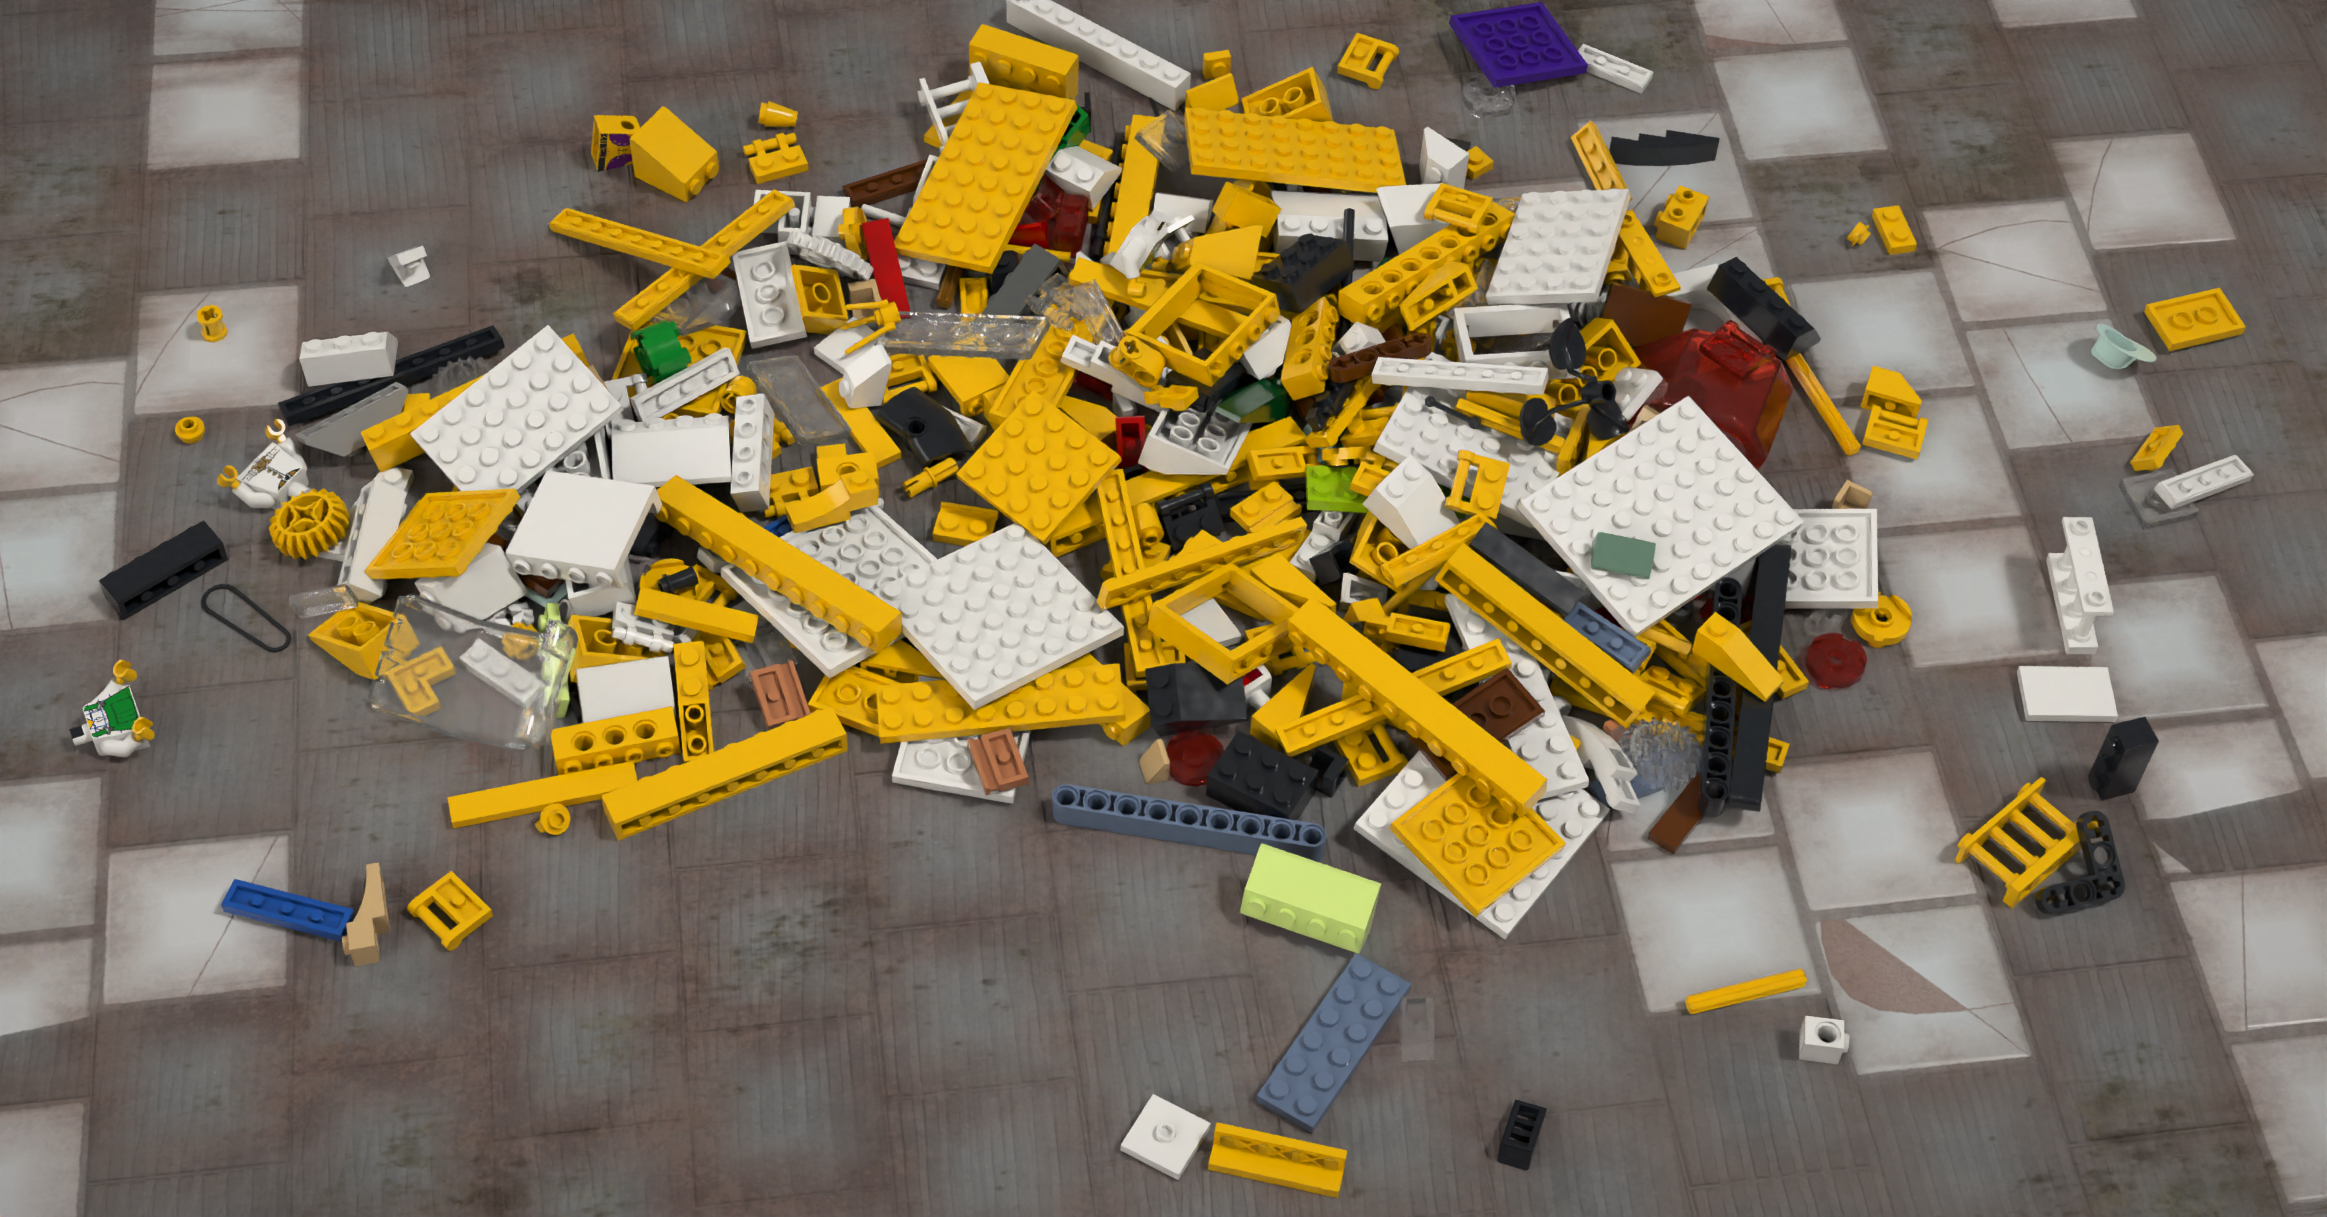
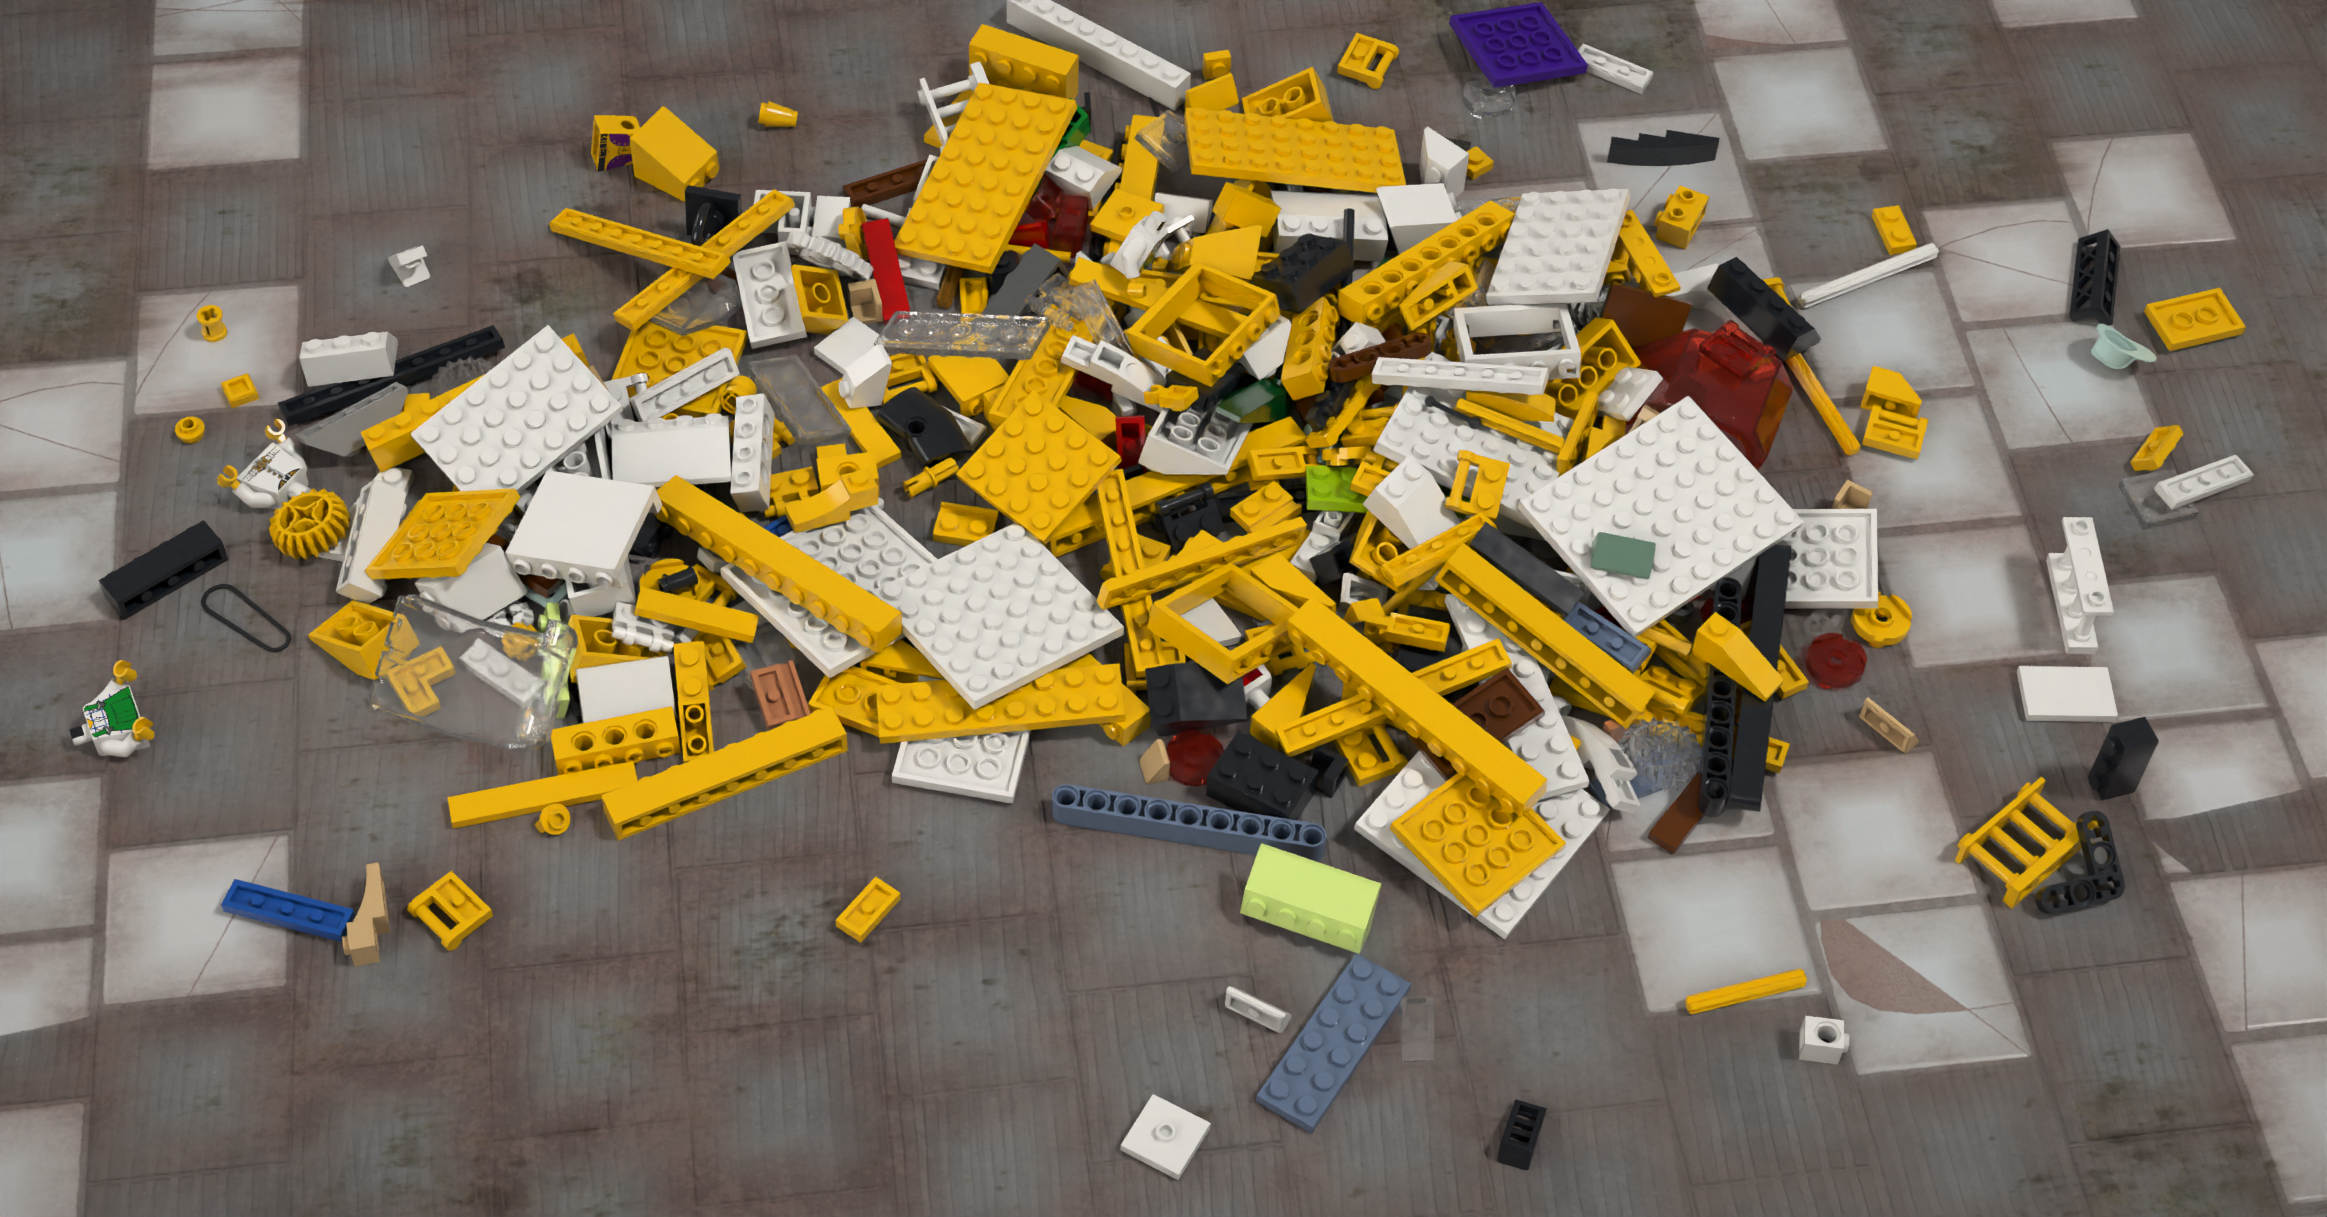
(239, 390): none -> yellow tile
(323, 601): clear tile -> none
(660, 350): green brick -> none
(709, 212): none -> black tile
(775, 164): yellow plate -> none
(868, 909): none -> yellow plate
(885, 315): yellow plant -> none
(998, 761): nougat plate -> none
(1122, 213): none -> yellow plate
(1140, 361): yellow piece -> none
(1147, 524): yellow brick -> none
(1256, 1009): none -> white slope
(1277, 1161): yellow fence -> none
(1459, 201): yellow plate -> none
(1597, 158): yellow tile -> none
(1605, 416): black plant -> none
(1859, 234): yellow plate -> none
(1868, 275): none -> white axle
(1888, 726): none -> tan slope
(2102, 273): none -> black fence

